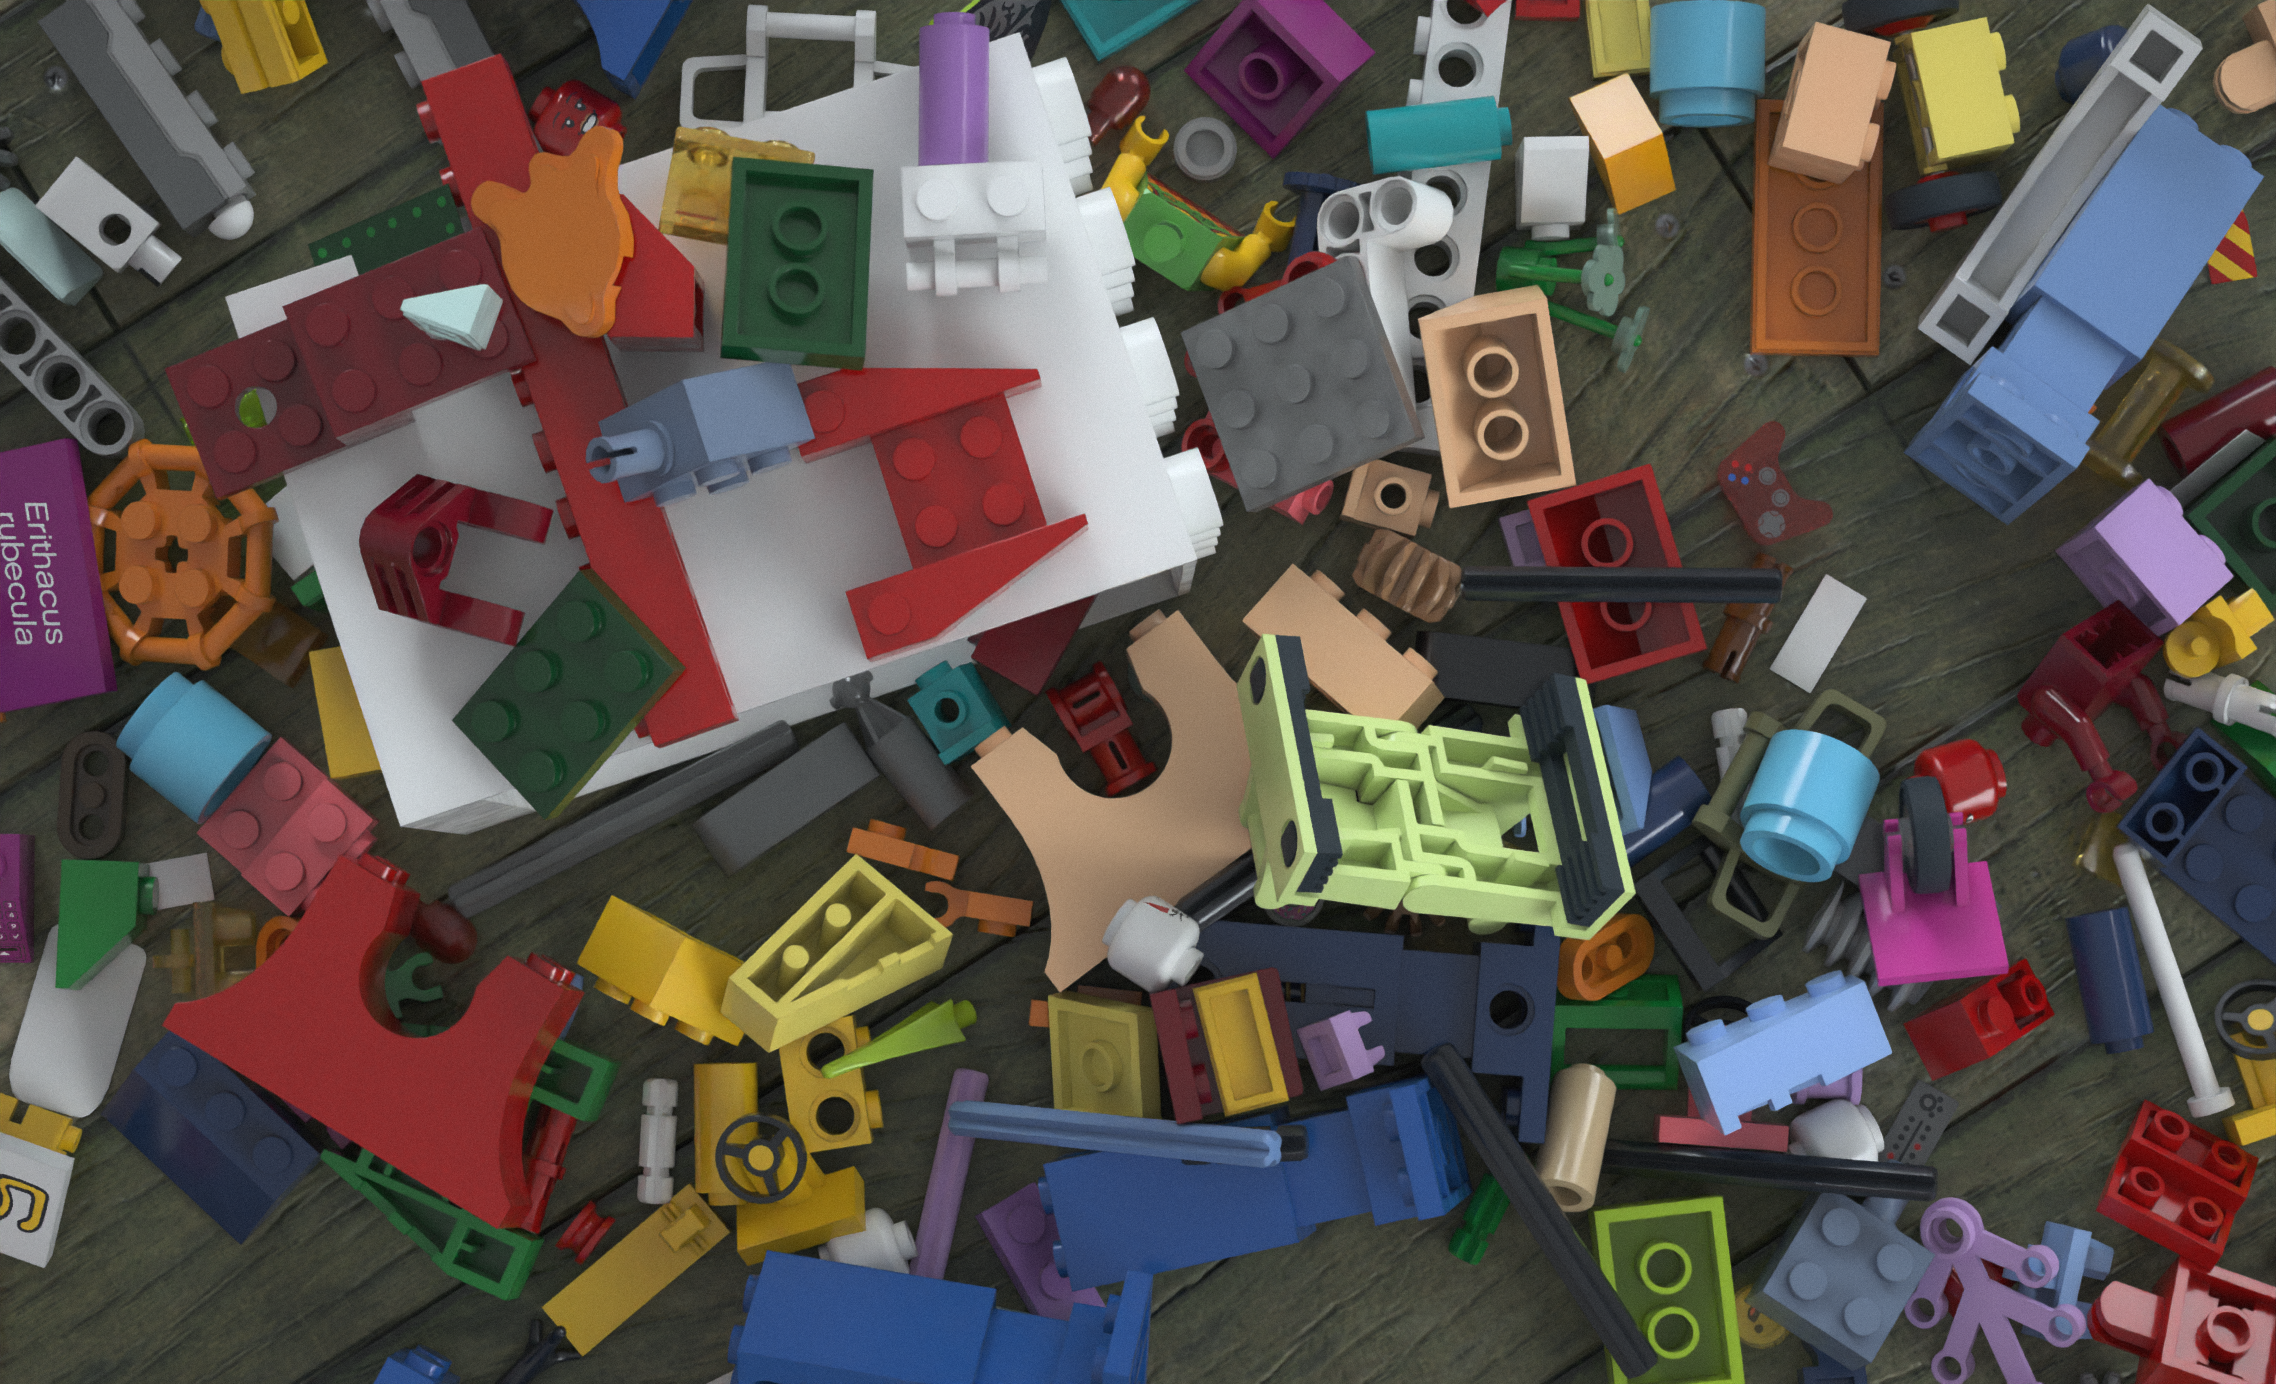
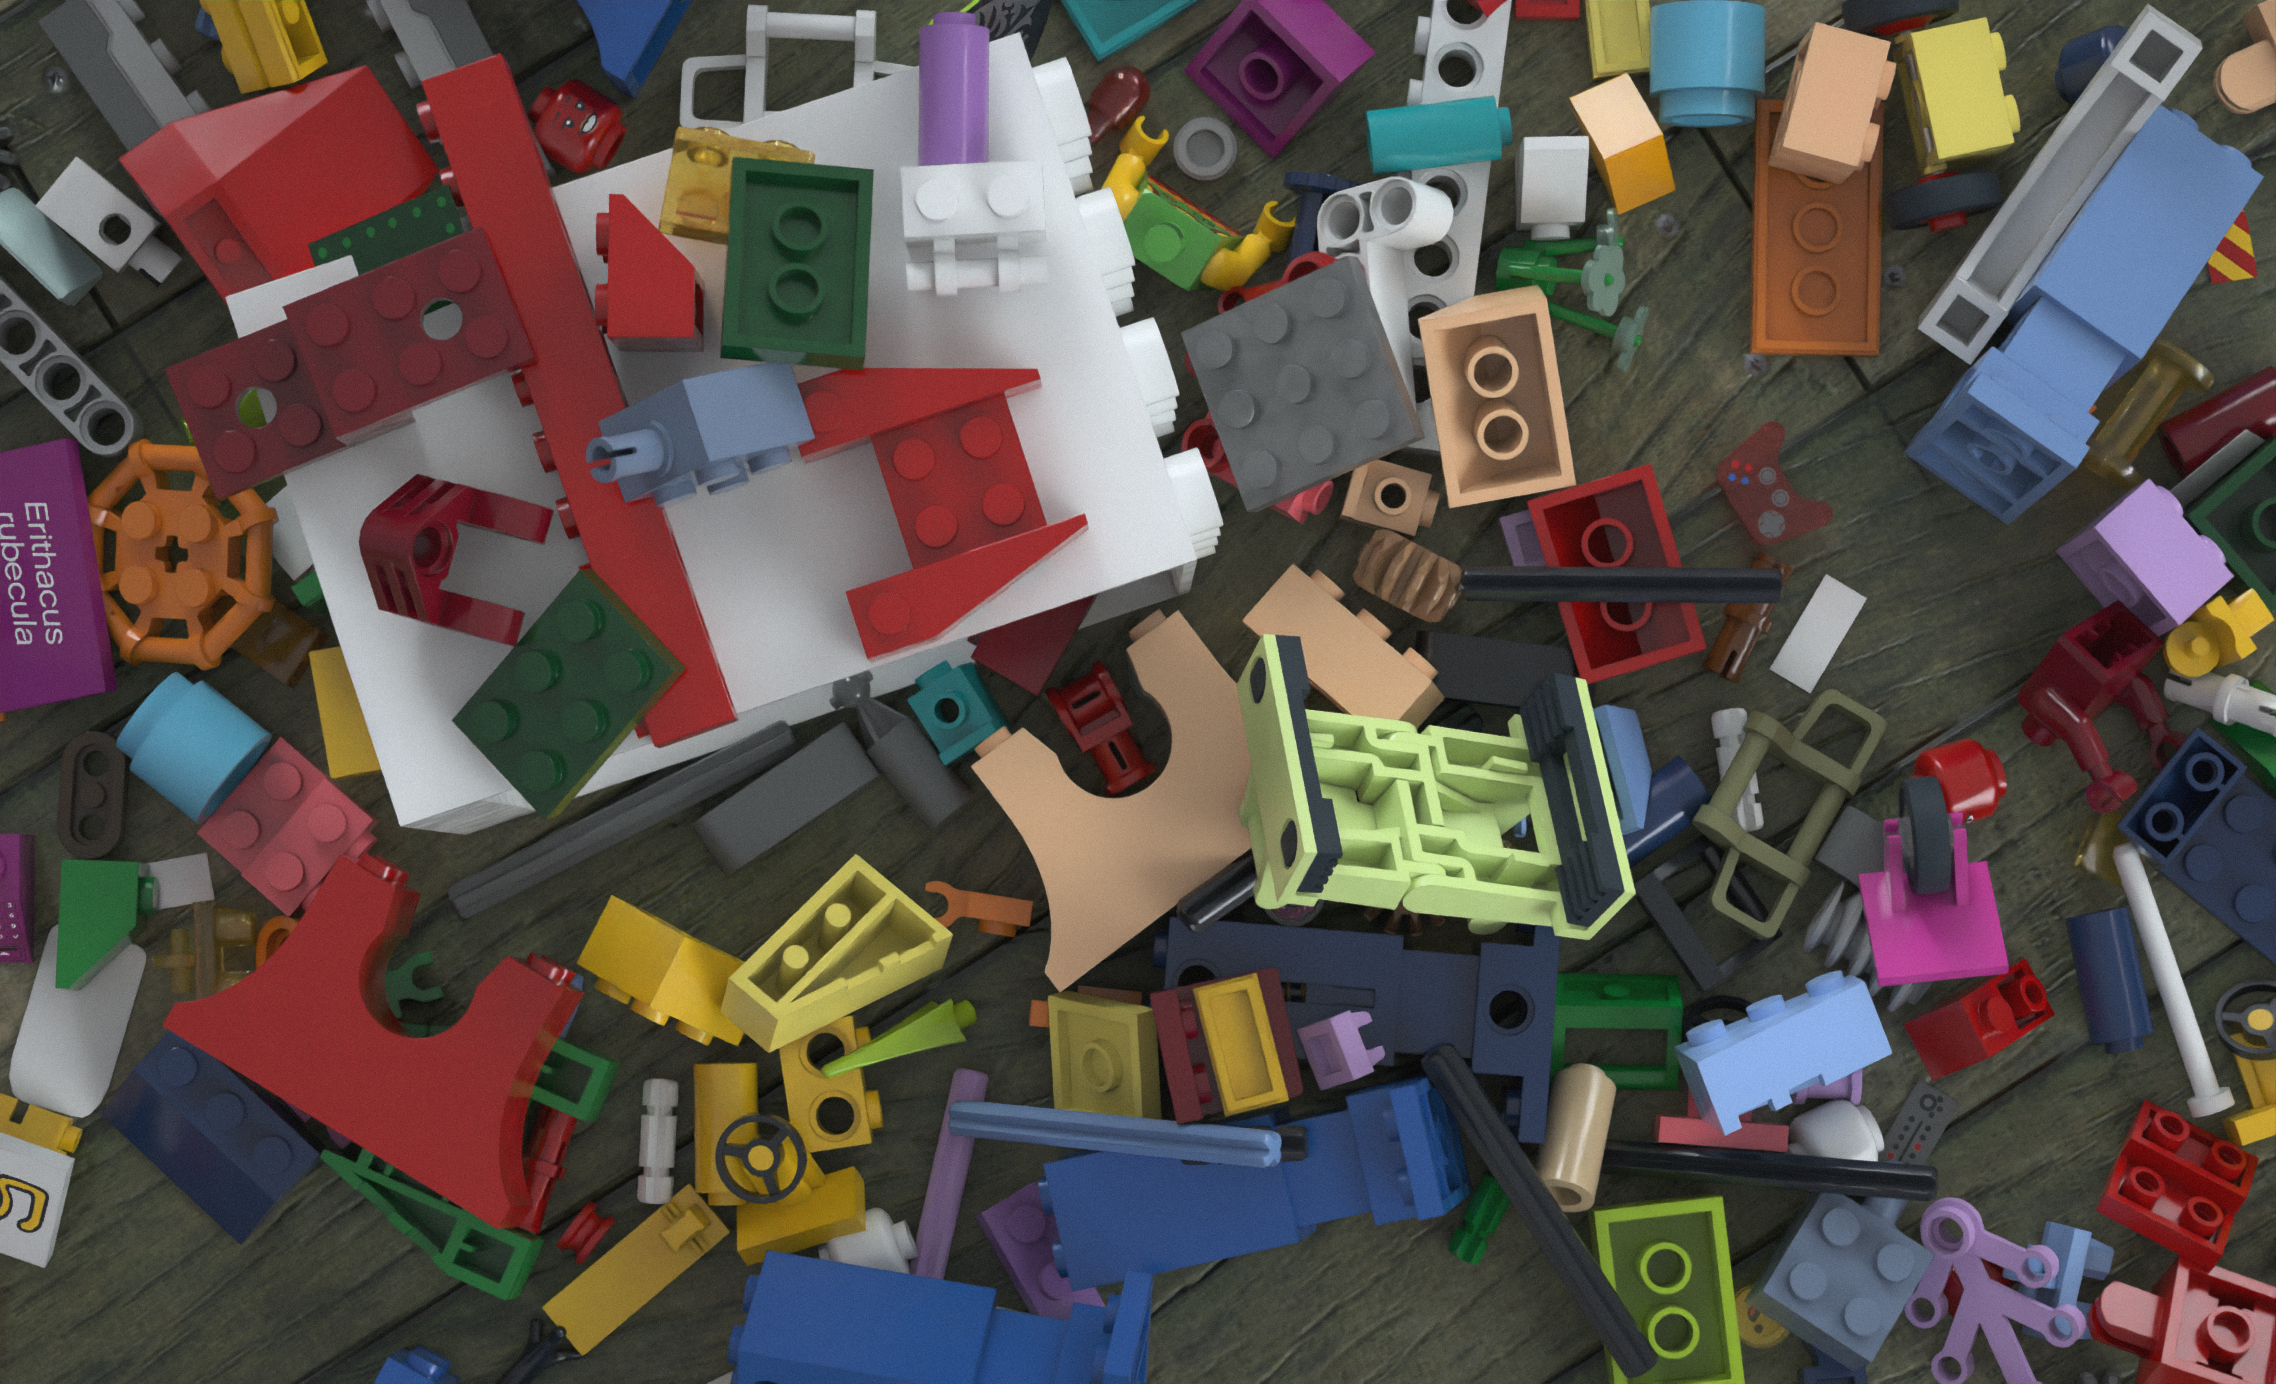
(277, 173): none -> red wedge
(444, 932): clear red cylinder -> none
(457, 314): light aqua slope -> none
(565, 233): orange tile -> none
(887, 844): orange plate -> none
(1153, 944): white head -> none
(1606, 961): orange plate -> none
(1806, 804): medium azure piece -> none

